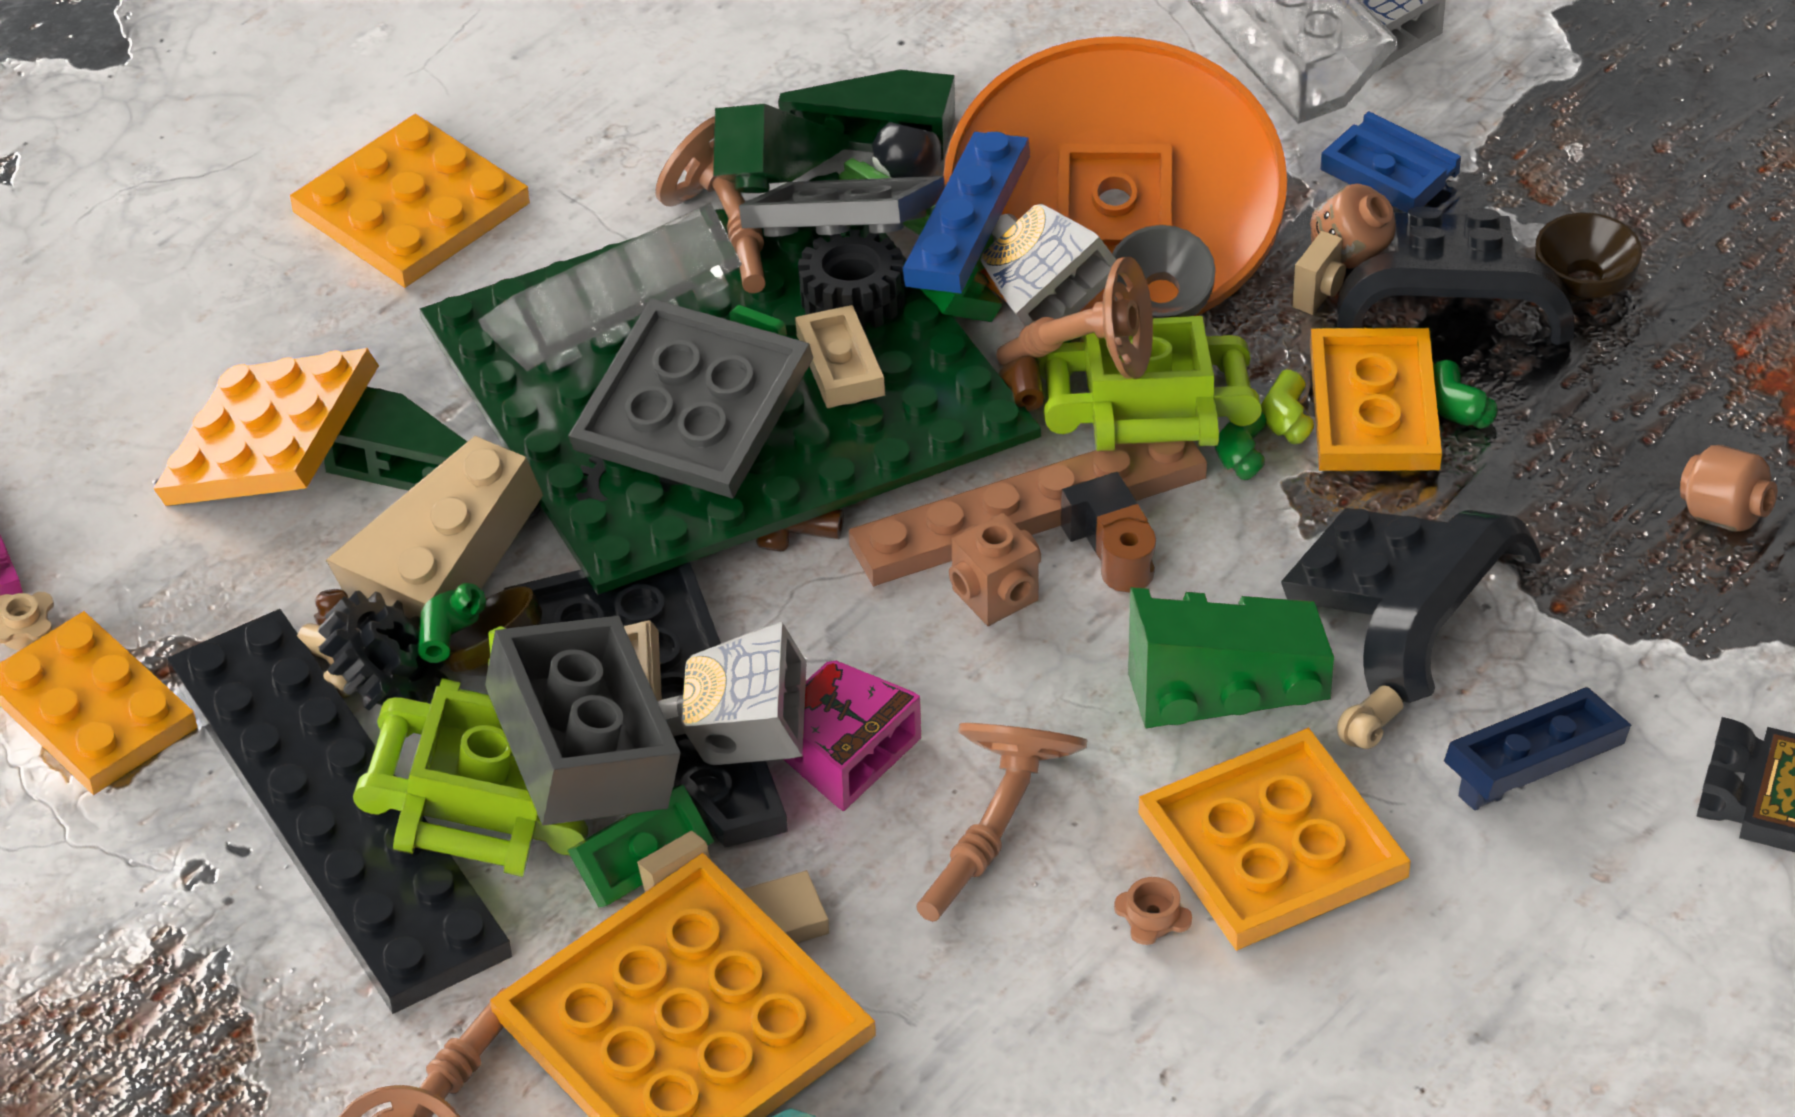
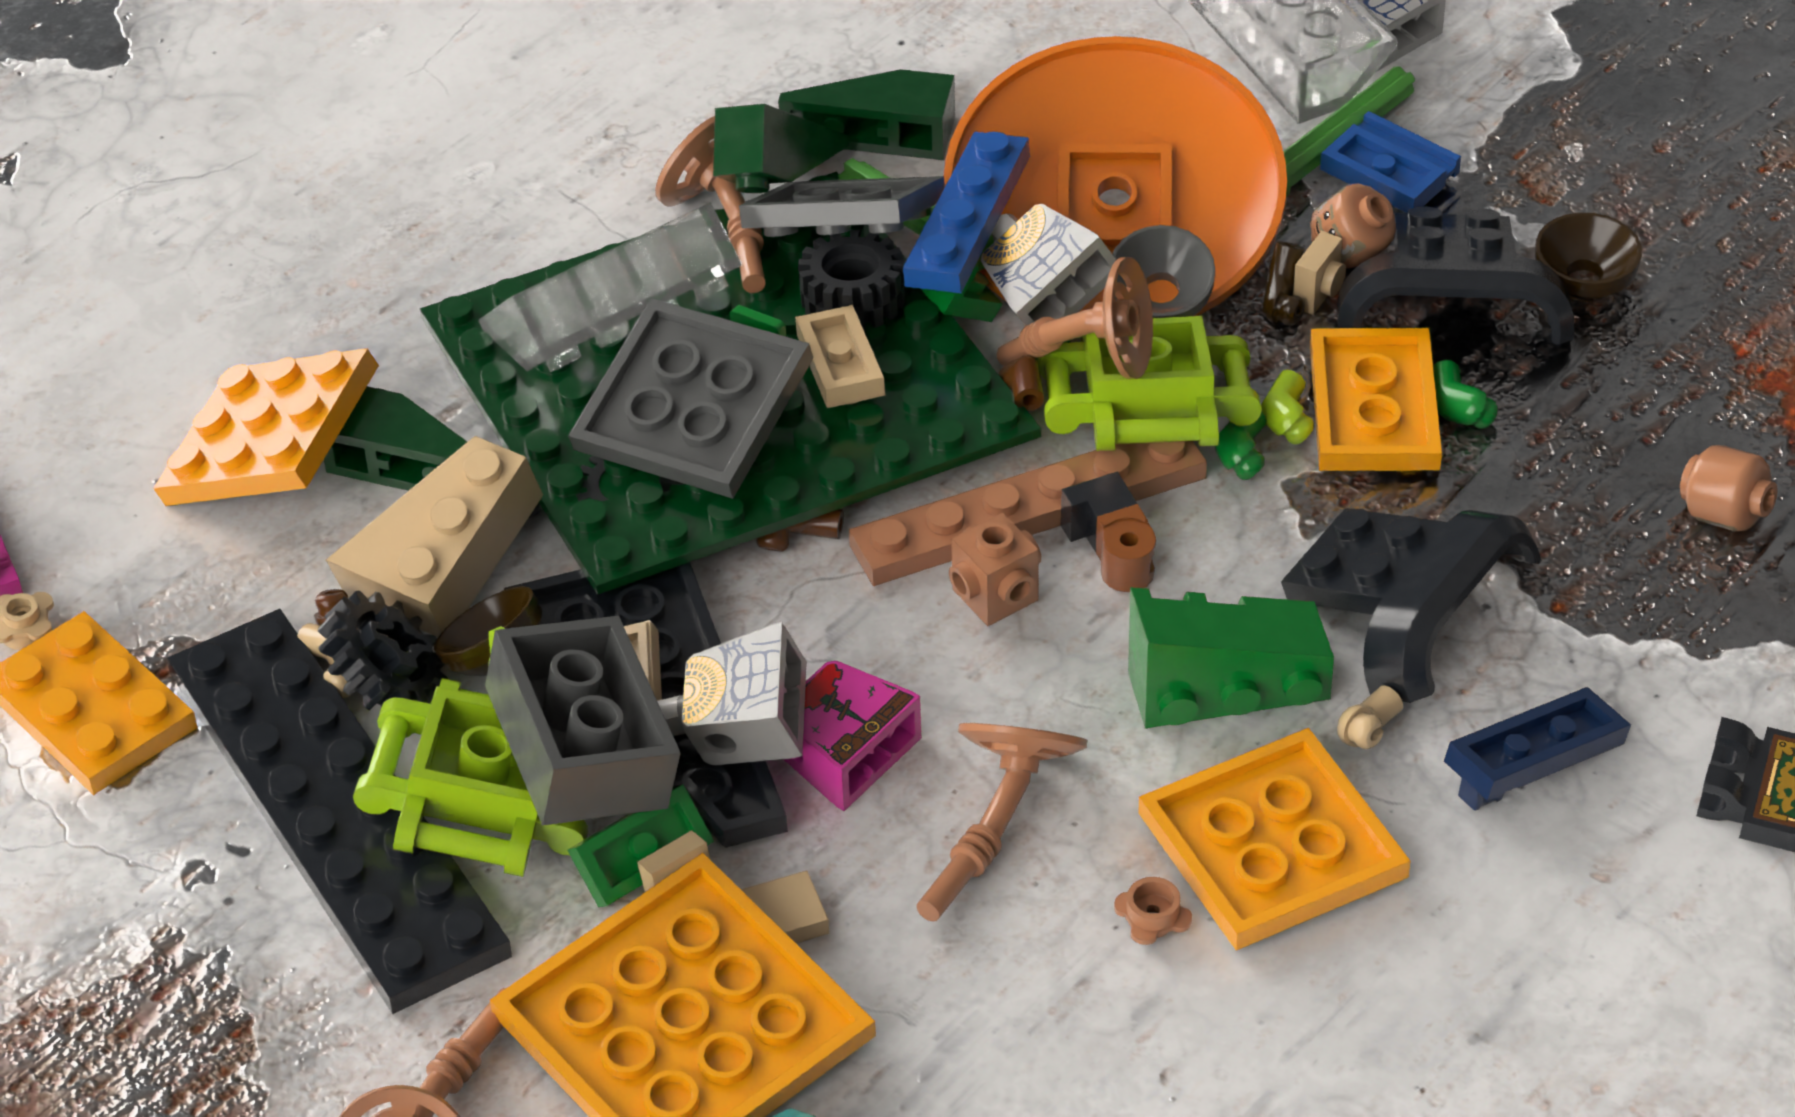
(410, 200): light orange plate -> none
(446, 616): green arm -> none
(906, 151): black piece -> none
(1278, 298): none -> dark brown arm
(1377, 98): none -> bright green axle

